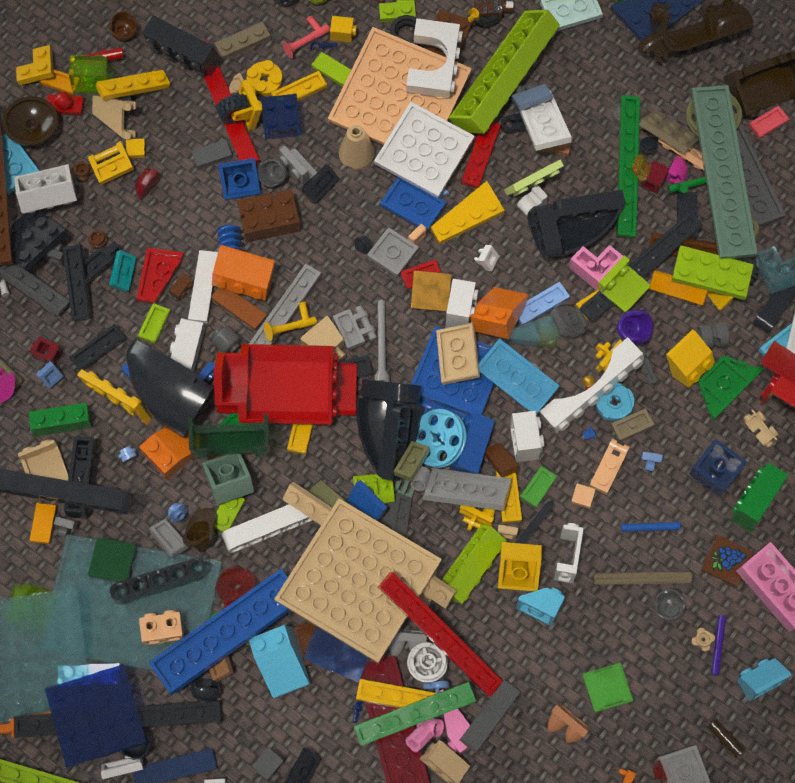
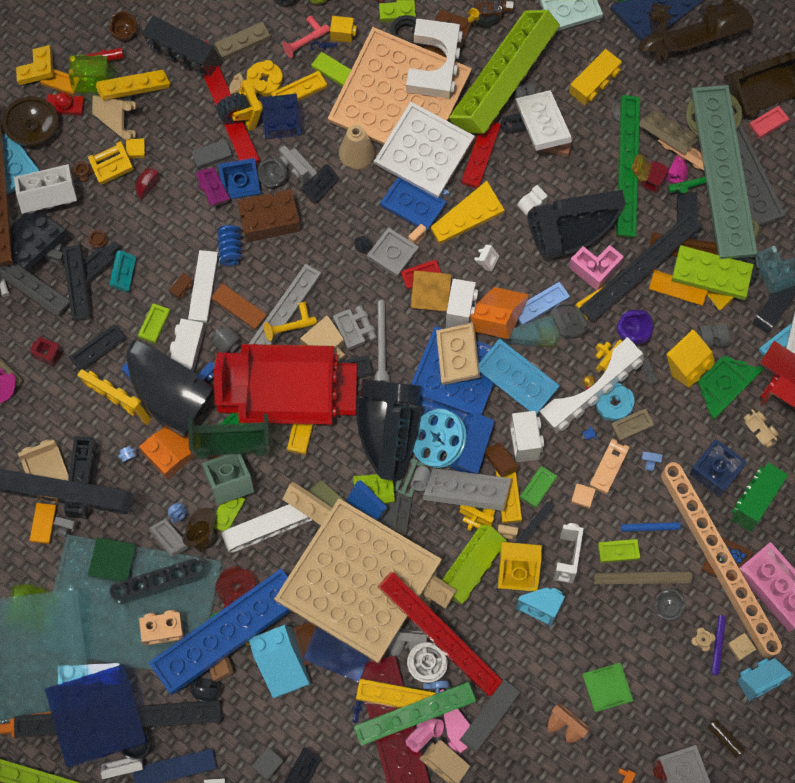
(49, 374): medium blue tile -> none
(60, 419): green brick -> none
(156, 273): red wing -> none
(212, 186): none -> magenta tile
(243, 272): orange slope -> none
(411, 461): olive plate -> none
(532, 97): sand blue tile -> none
(534, 178): yellowish green plate -> none
(595, 77): none -> yellow brick
(618, 551): none -> lime plate
(623, 285): lime bracket -> none
(648, 145): black plate -> none
(721, 569): none -> light nougat beam
(741, 647): none -> tan plate

